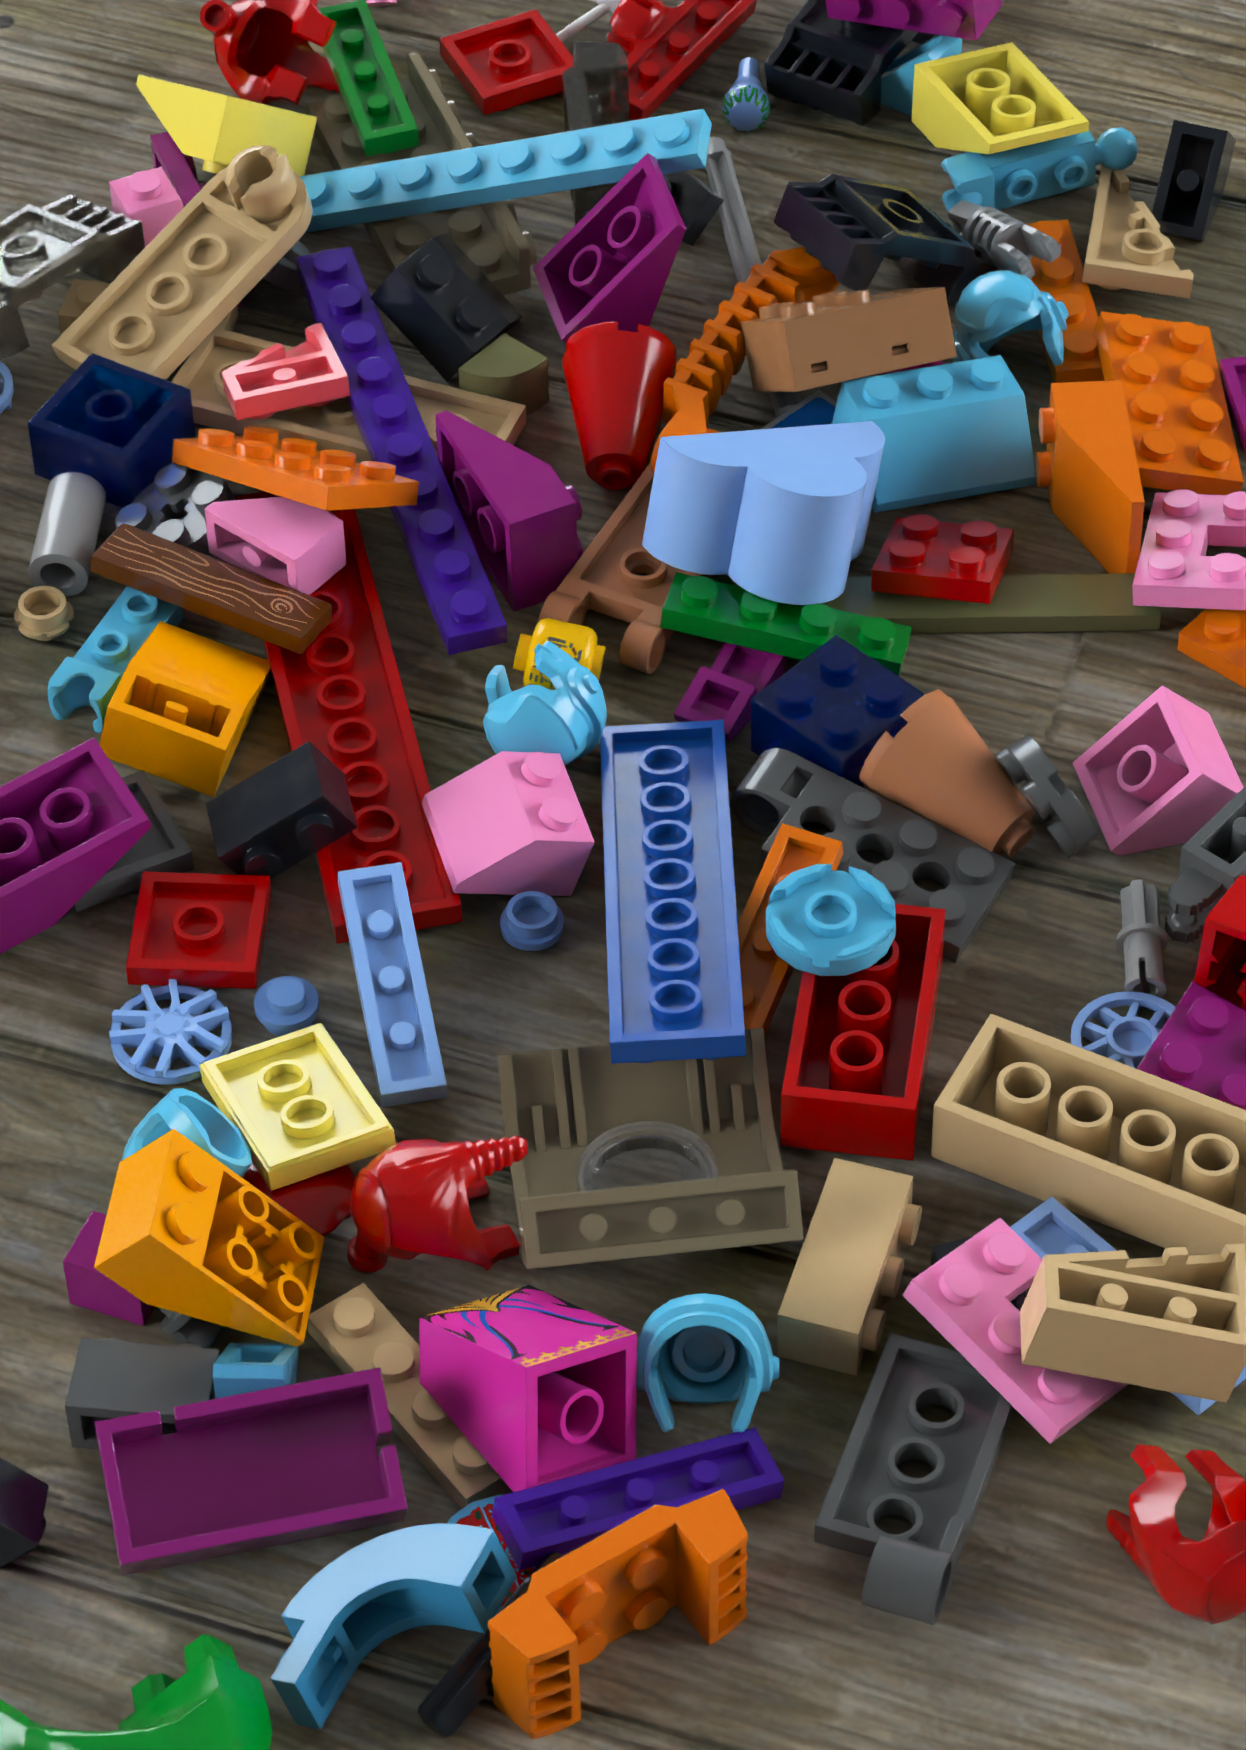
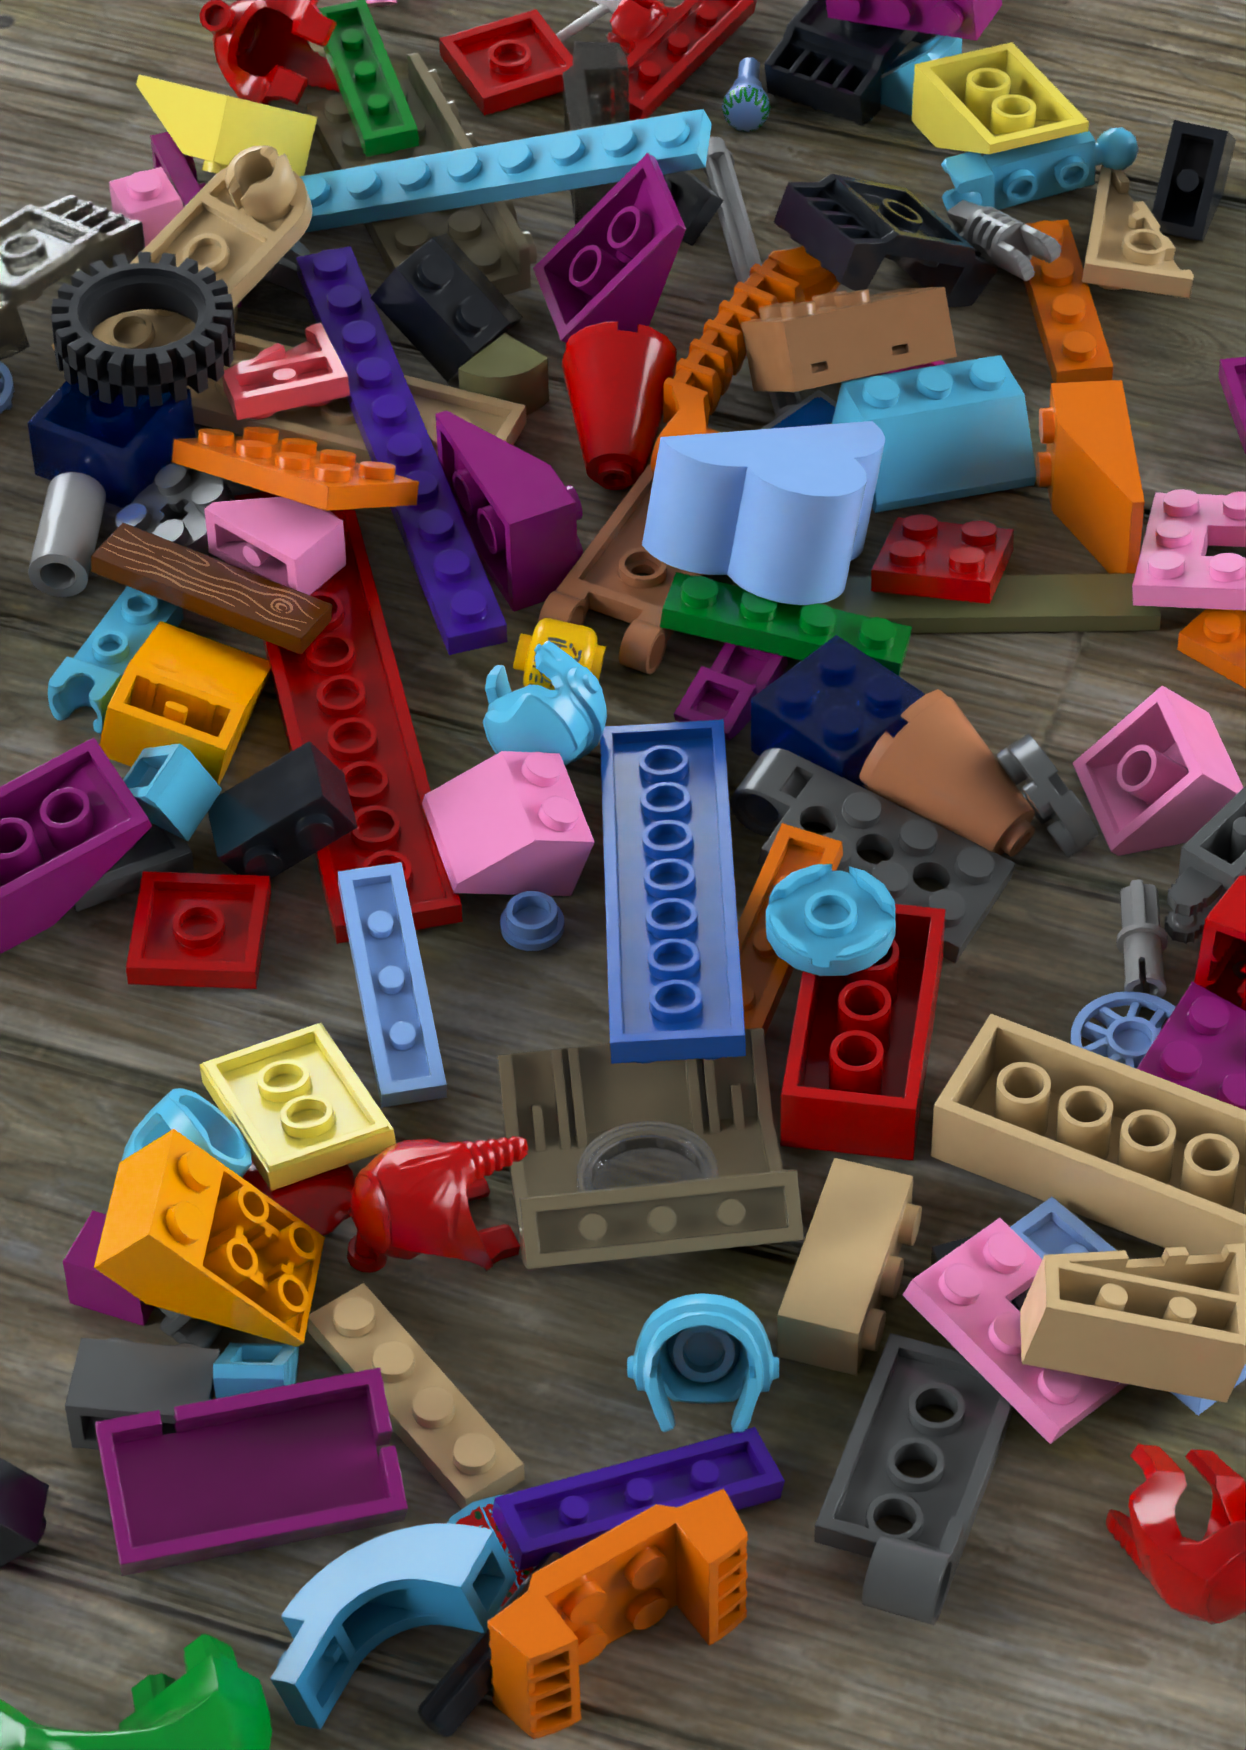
(43, 613): tan plate -> none
(148, 370): none -> black tyre
(169, 1032): light blue wheel -> none
(172, 788): none -> medium azure slope
(286, 1004): medium blue plate -> none
(534, 1384): dark pink slope -> none
(1001, 306): medium azure helmet -> none
(1172, 402): orange plate -> none

